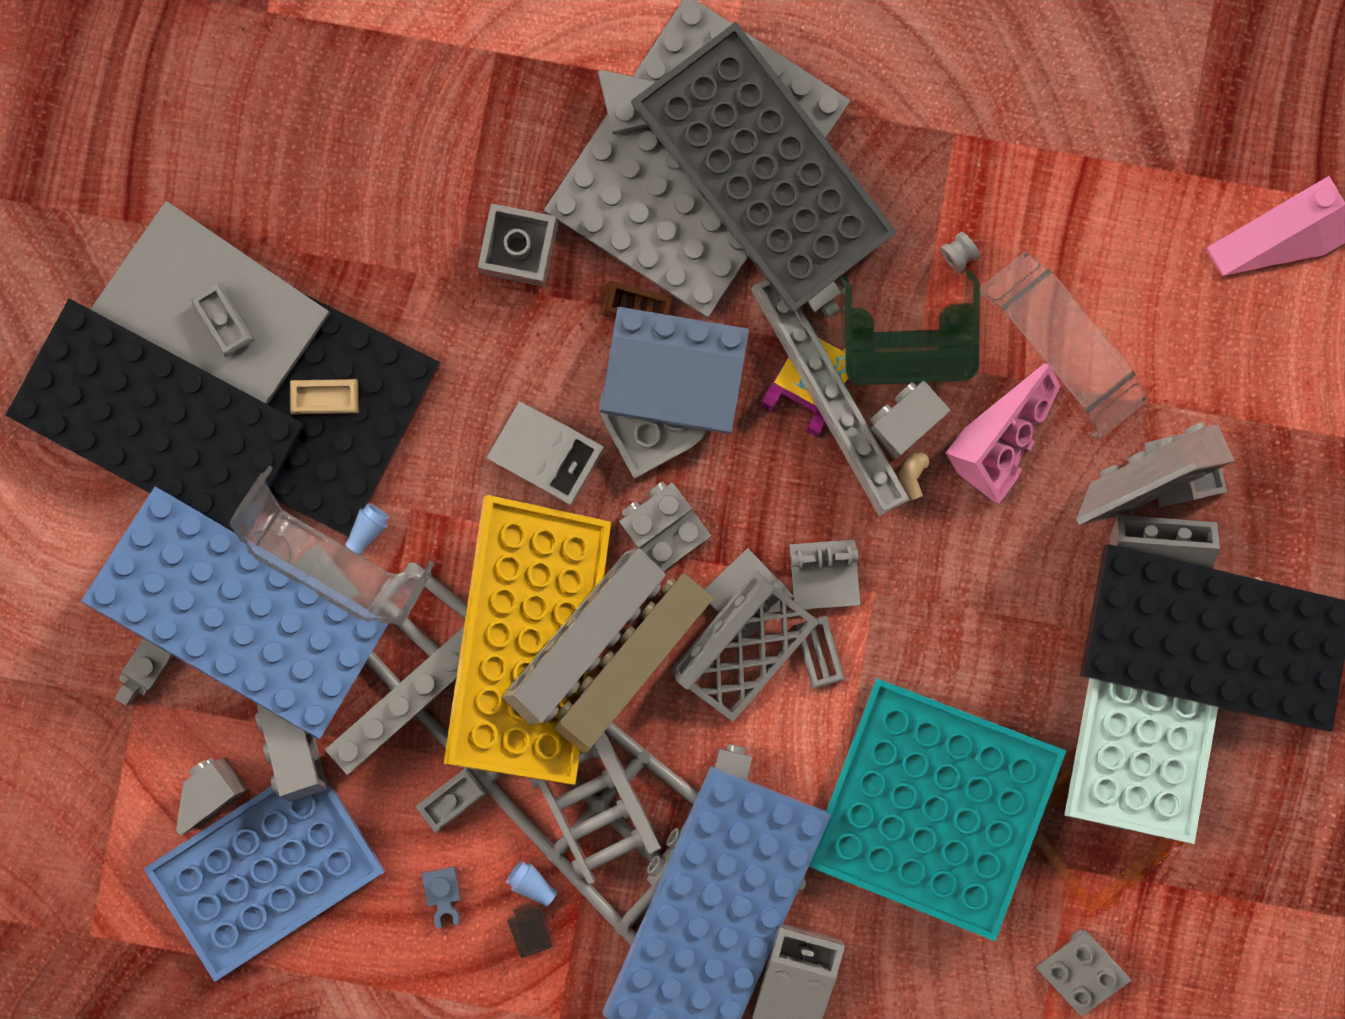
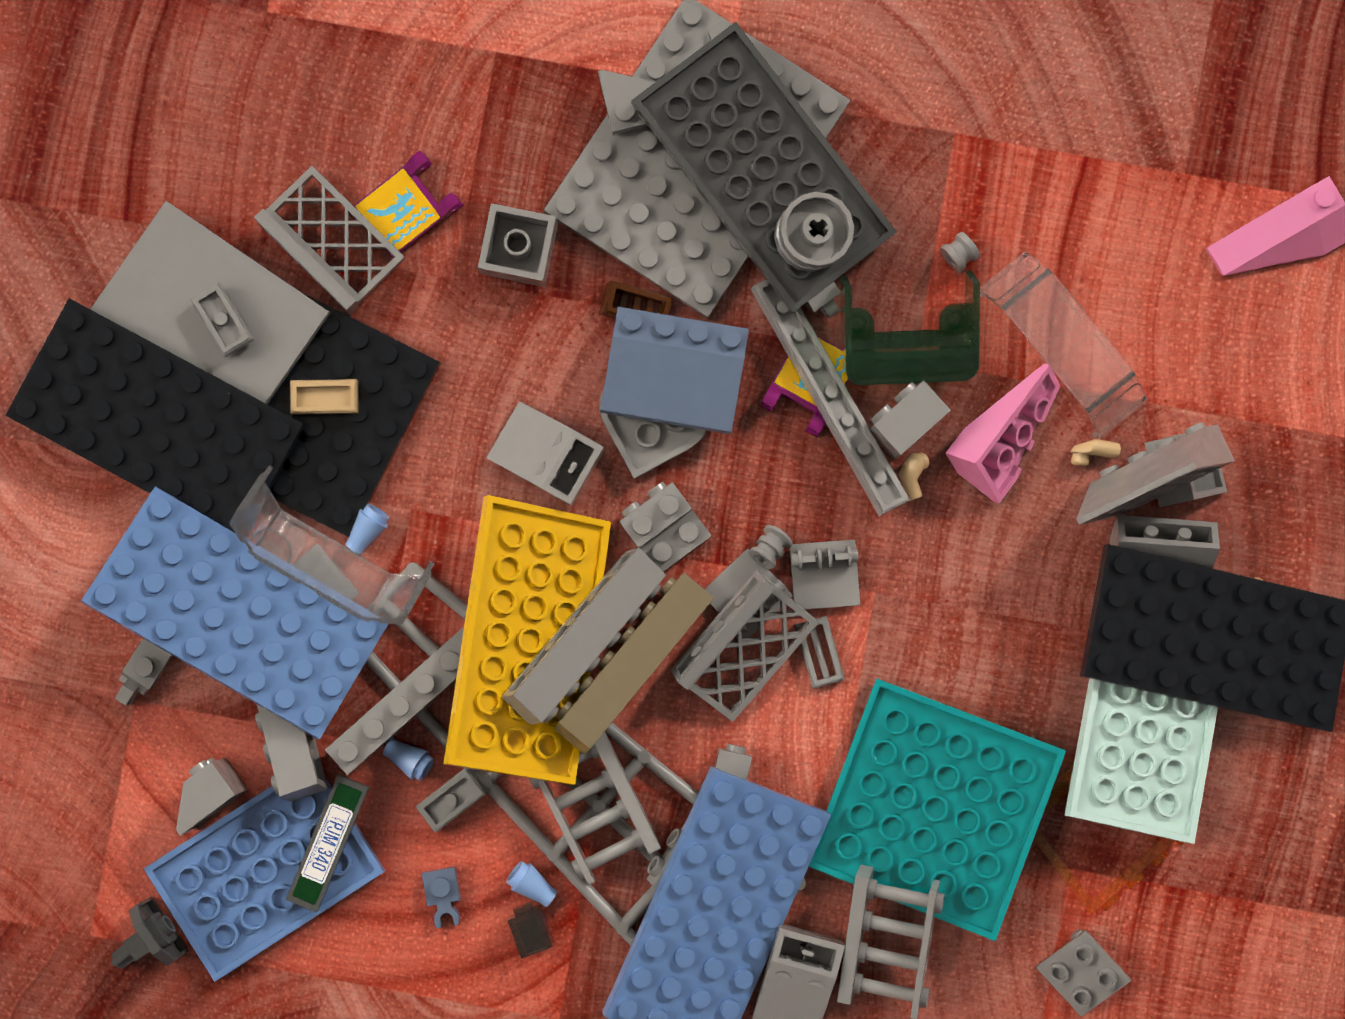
(153, 934): none -> dark grey piece
(309, 260): none -> light grey fence
(327, 843): none -> tile
(403, 205): none -> flag
(409, 759): none -> light blue cone
(770, 547): none -> light grey bush
(828, 218): none -> light grey wheel
(858, 951): none -> light grey fence
(1097, 447): none -> tan arm

